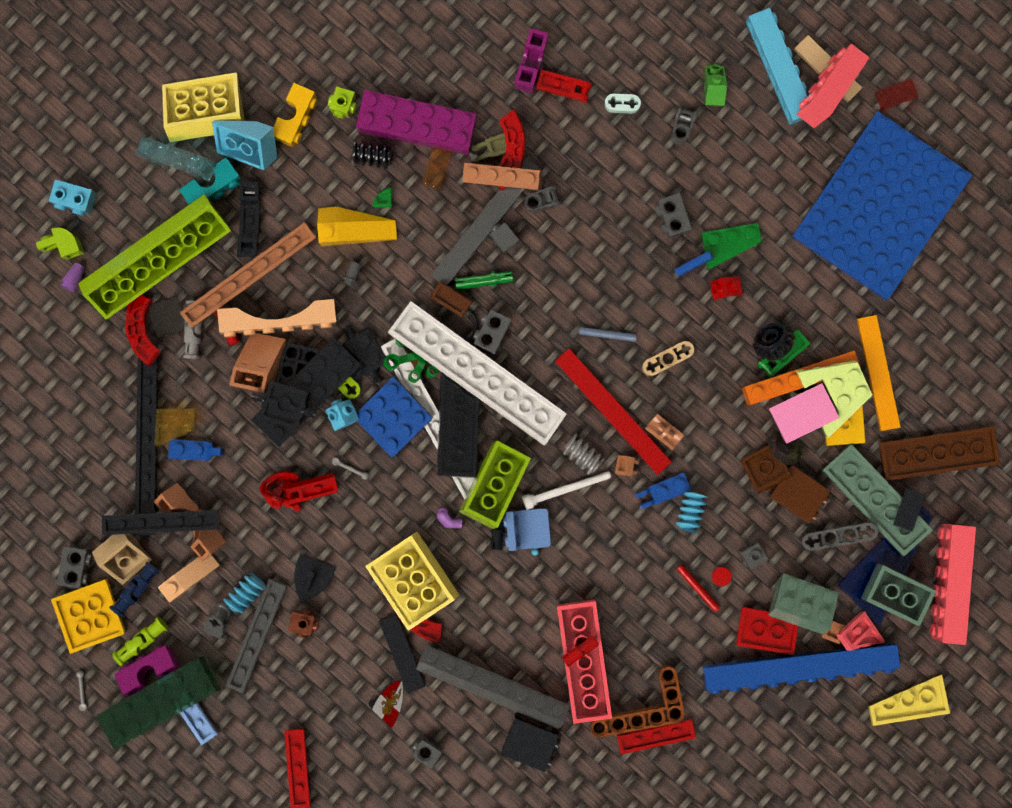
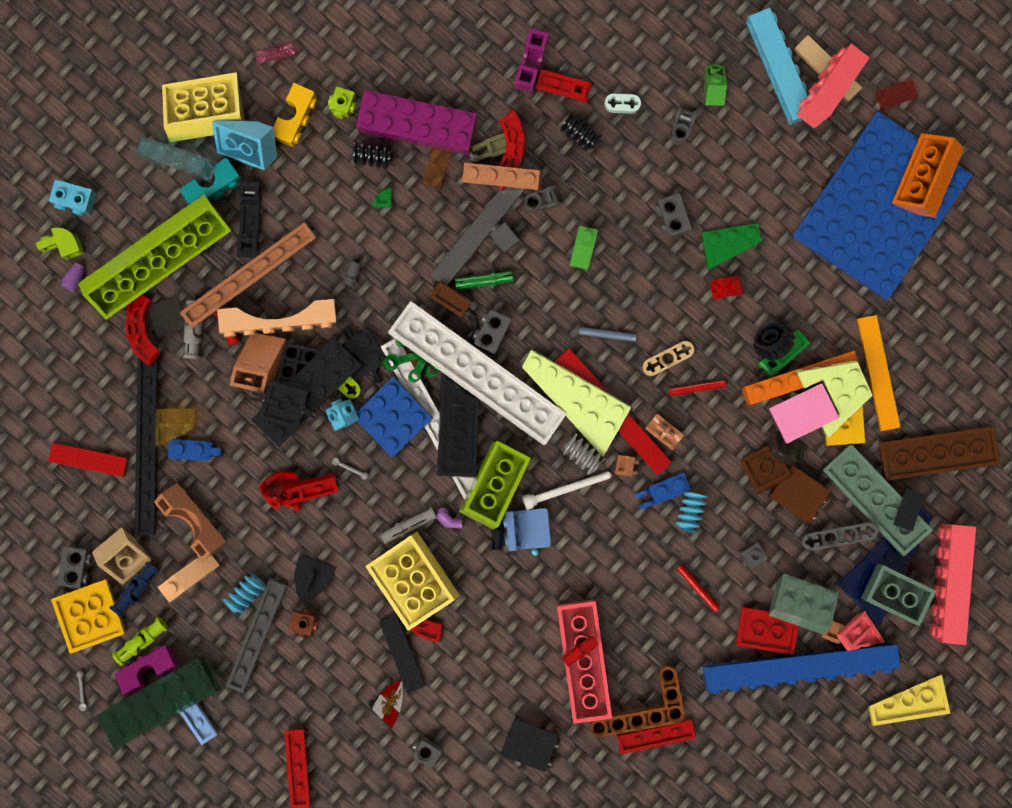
(88, 459): none -> red tile
(160, 522): black plate -> none
(218, 622): dark grey piece -> none
(275, 53): none -> clear pink pin
(348, 226): yellow wedge -> none
(408, 525): none -> light grey pin
(493, 687): dark grey brick -> none
(581, 132): none -> black piece
(583, 247): none -> bright green slope
(585, 405): none -> yellowish green wing
(694, 264): blue tile -> none
(697, 387): none -> red bar
(721, 576): red tile -> none
(928, 174): none -> orange slope

